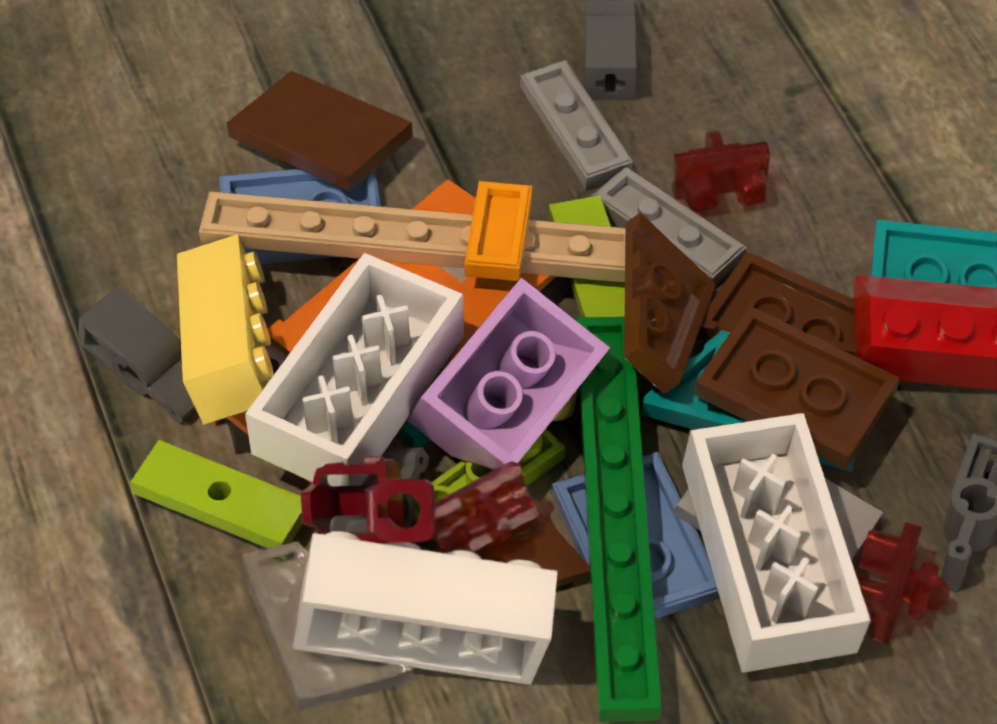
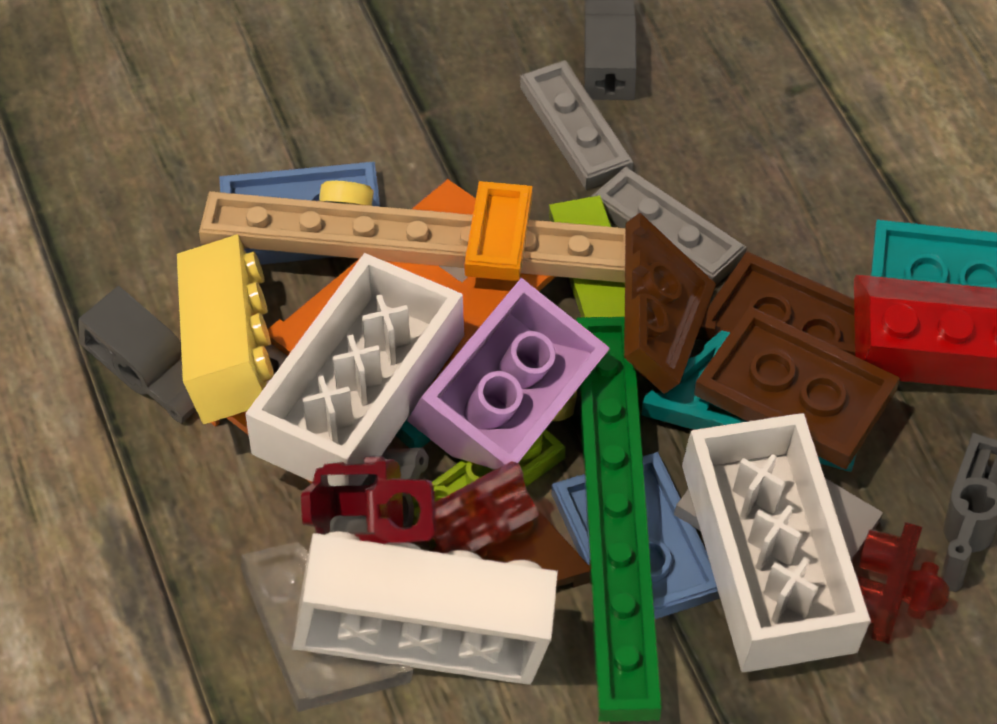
(218, 495): lime tile -> none
(320, 130): reddish brown tile -> none
(346, 193): none -> light yellow tile
(719, 170): clear red hips -> none

